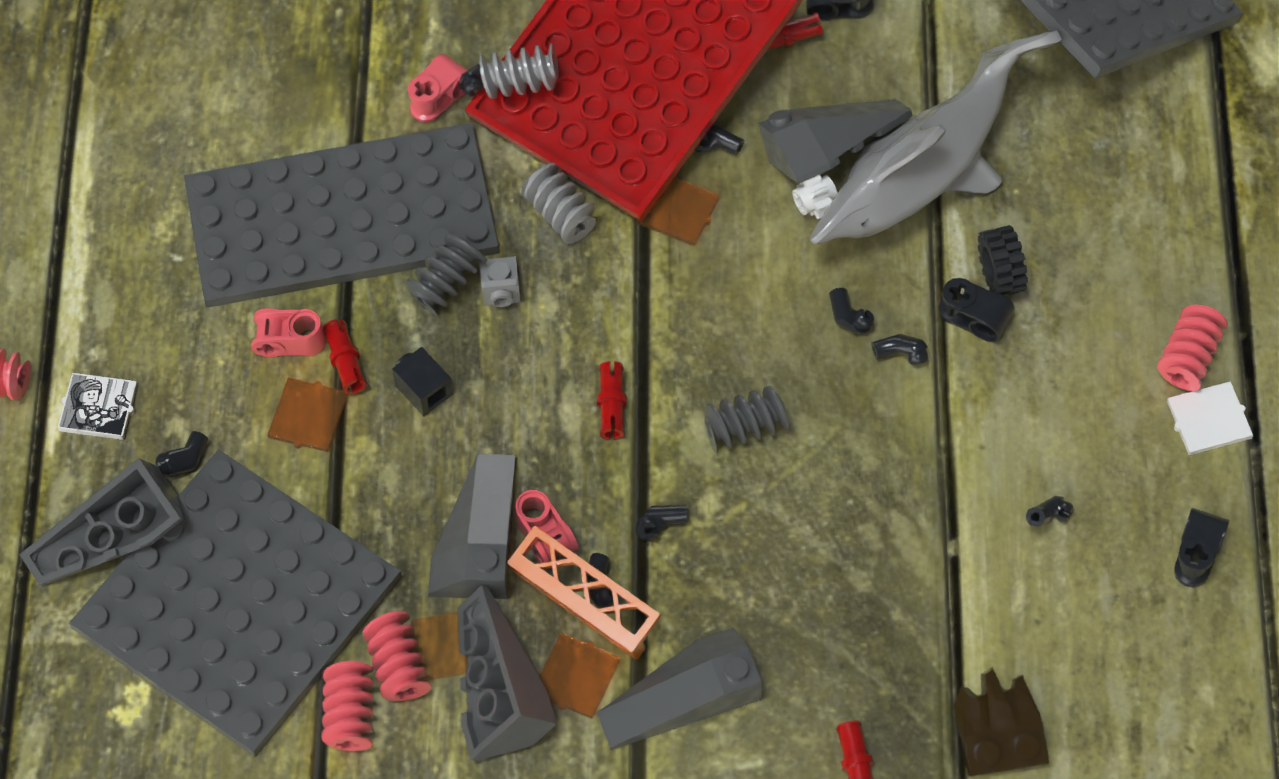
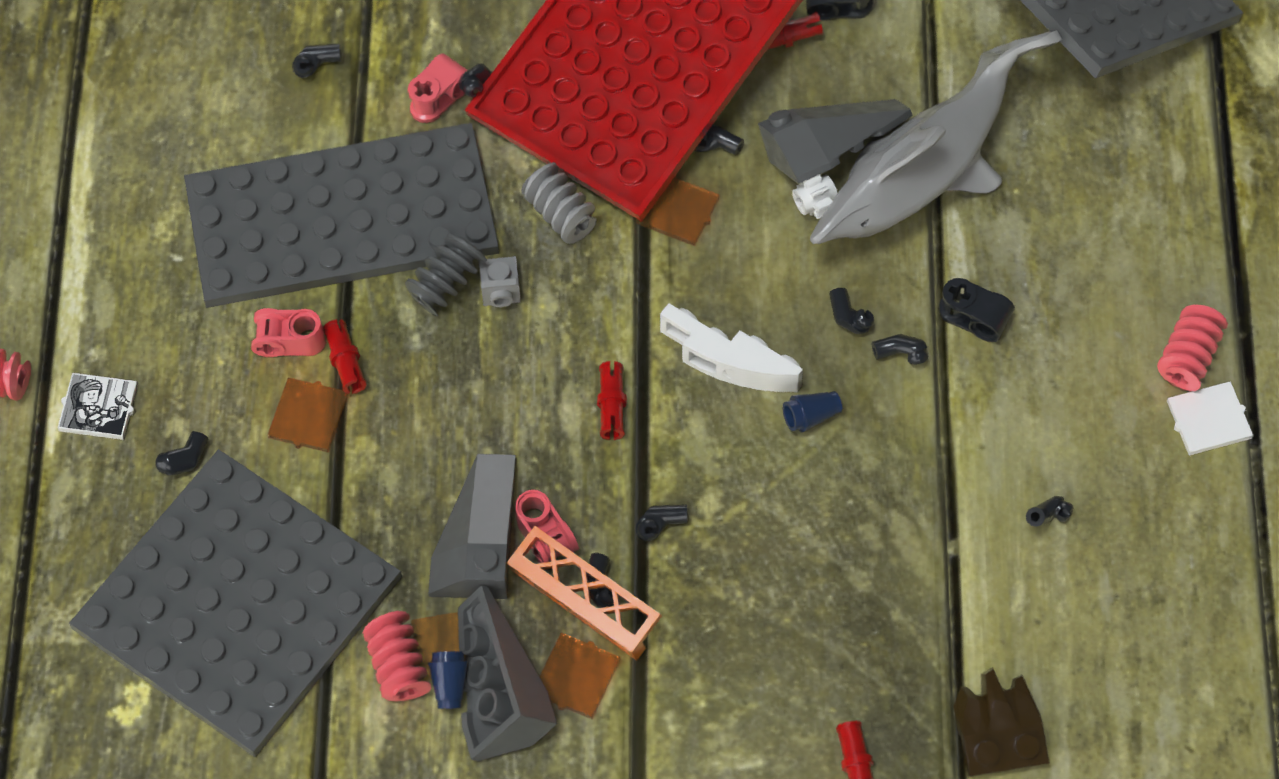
(114, 521): dark grey wedge -> none
(313, 57): none -> black arm
(344, 706): coral piece -> none
(422, 380): black brick -> none
(448, 678): none -> dark blue cone
(519, 72): light grey piece -> none
(693, 685): dark grey wedge -> none
(741, 362): none -> white slope
(744, 417): dark grey piece -> none
(810, 409): none -> dark blue cone
(1002, 260): black tyre -> none
(1199, 544): black piece -> none

